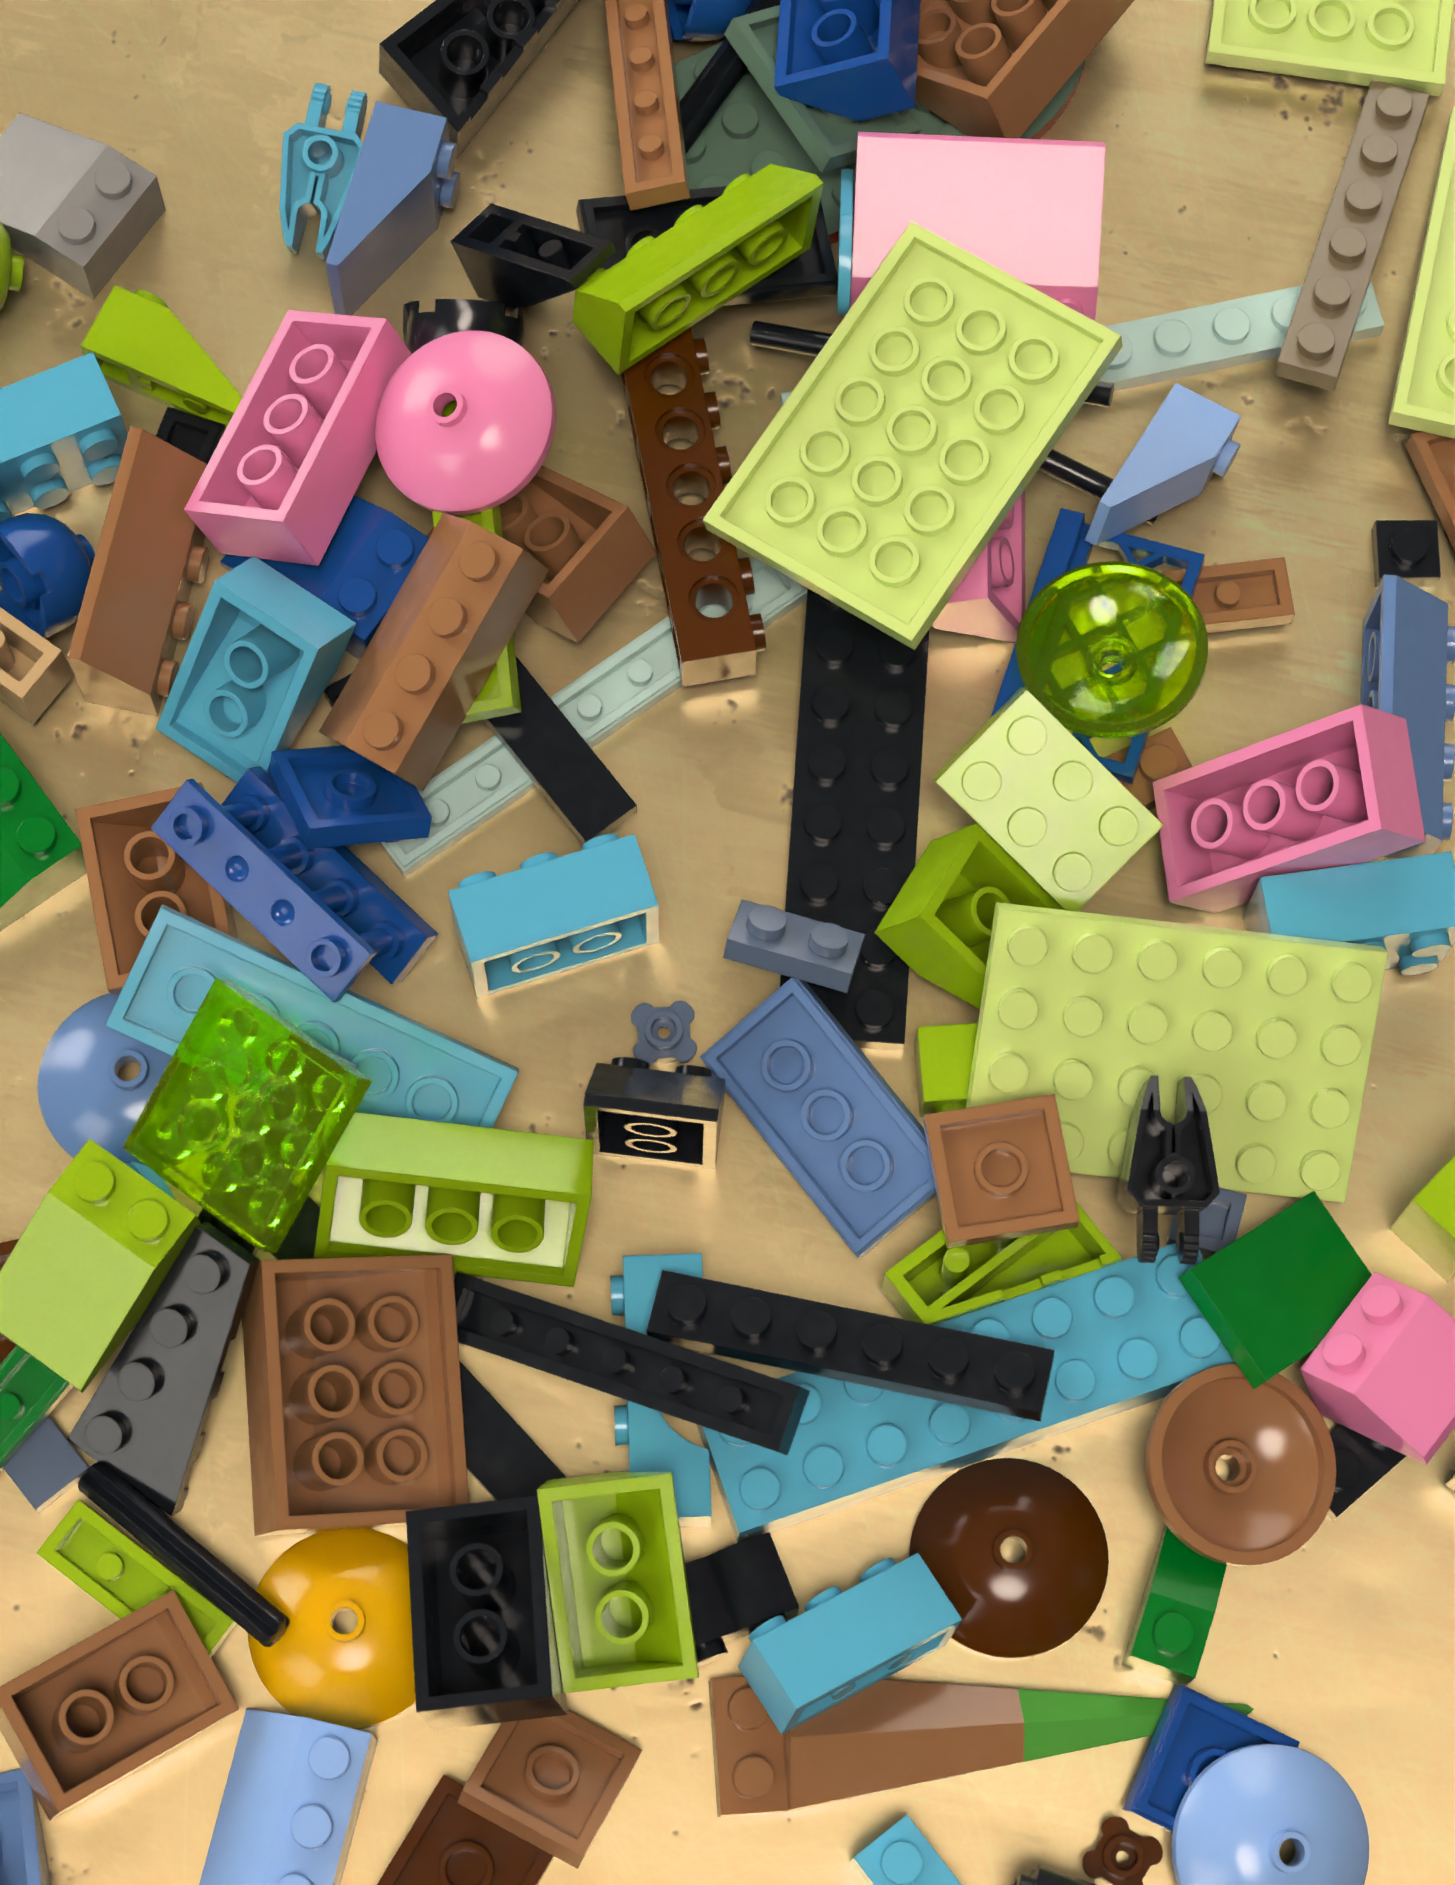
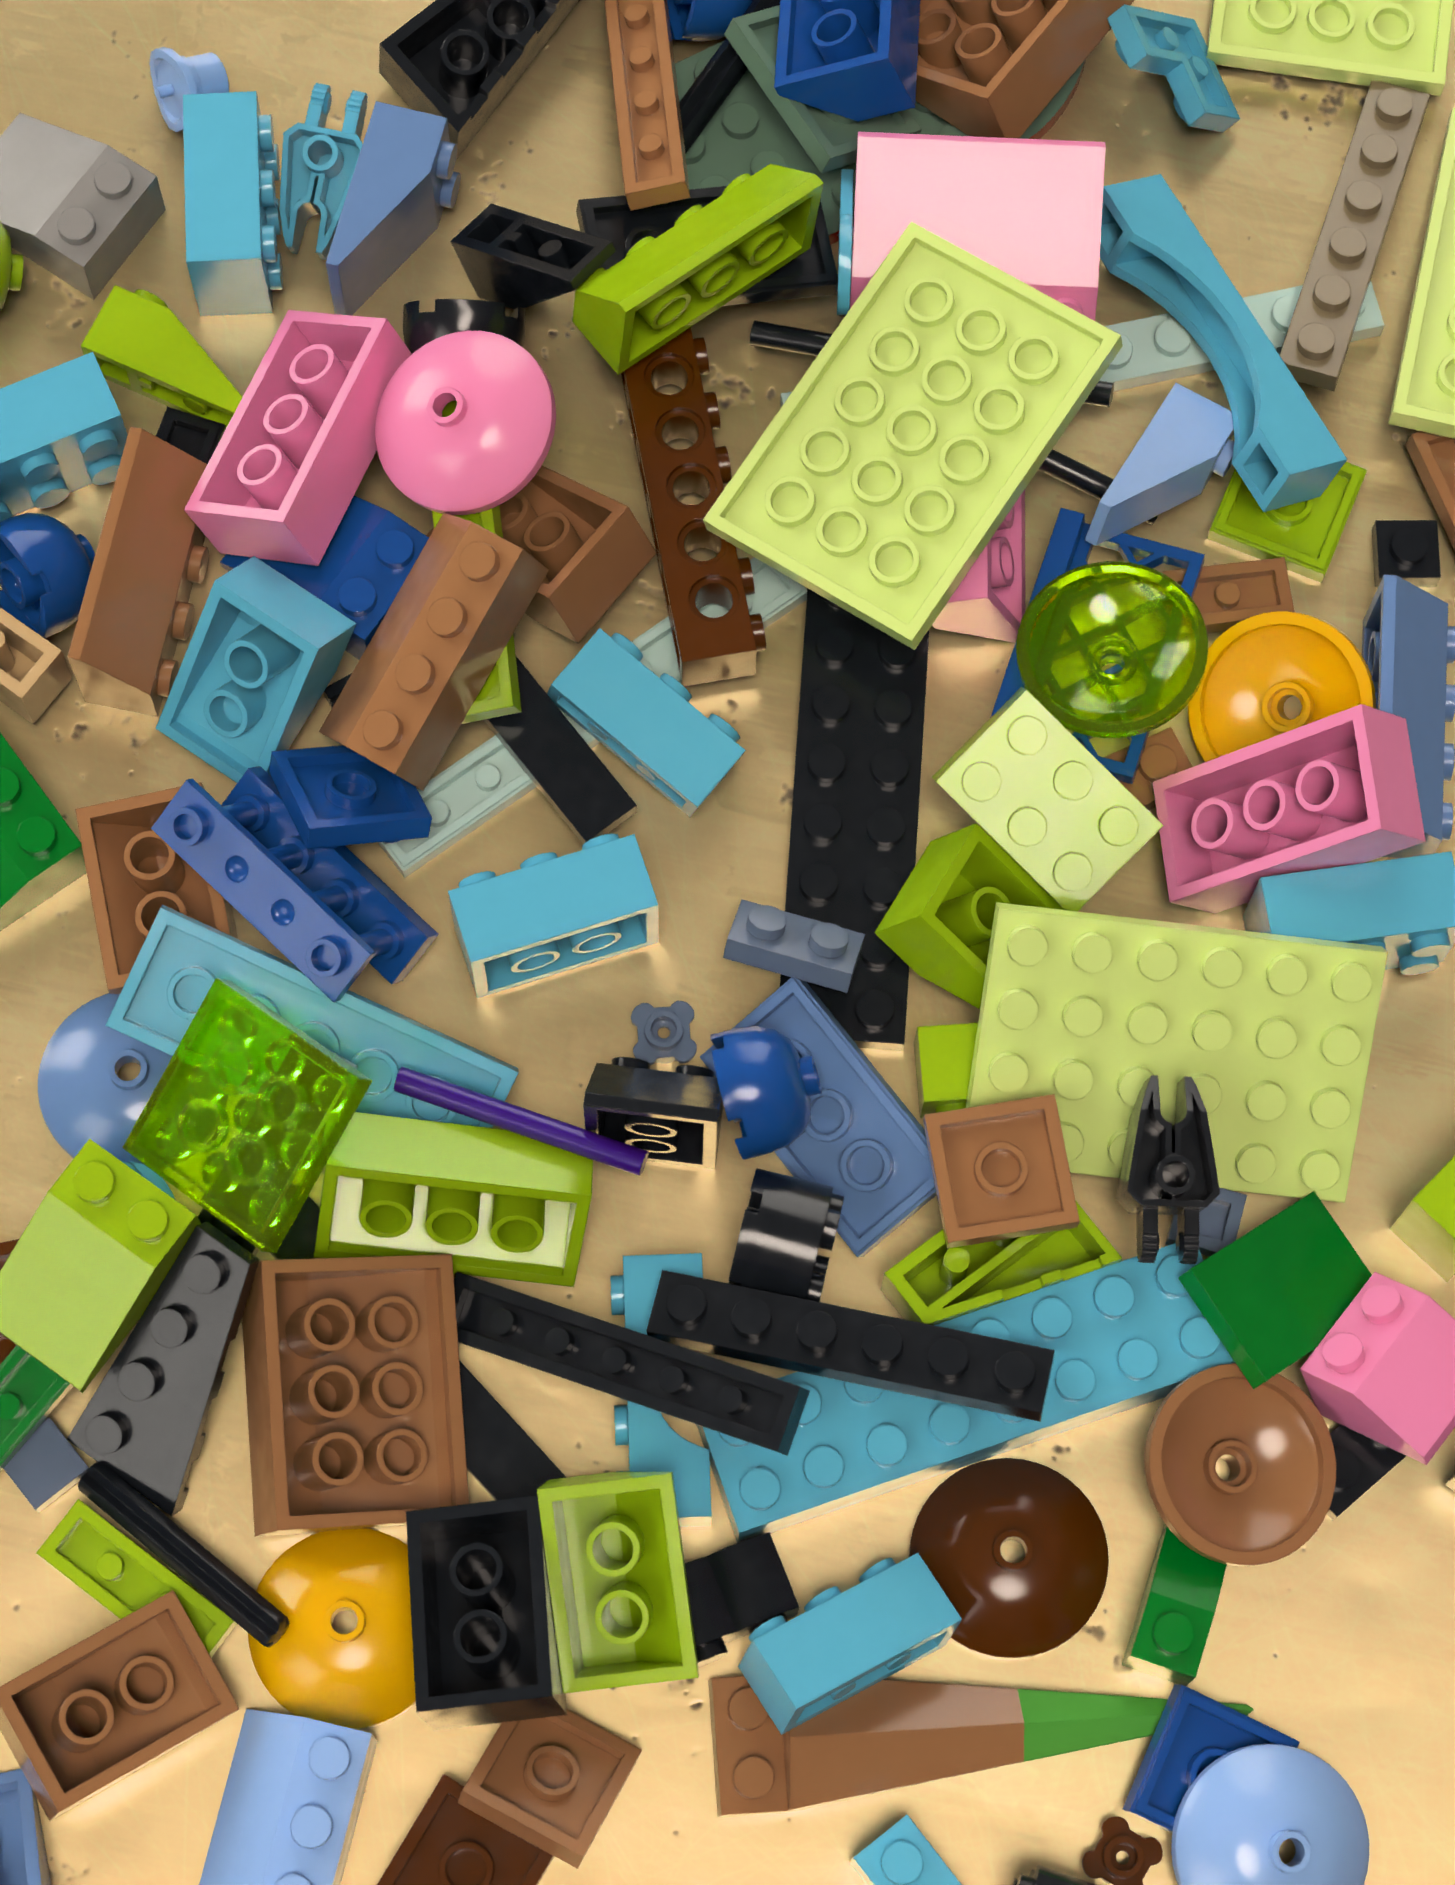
(182, 75): none -> light blue piece
(231, 203): none -> medium azure brick
(521, 1121): none -> dark purple bar
(646, 720): none -> medium azure brick
(764, 1087): none -> blue cylinder
(783, 1234): none -> black brick
(1177, 50): none -> medium azure plate
(1261, 666): none -> yellow dish
(1278, 435): none -> medium azure arch
(1299, 532): none -> lime tile

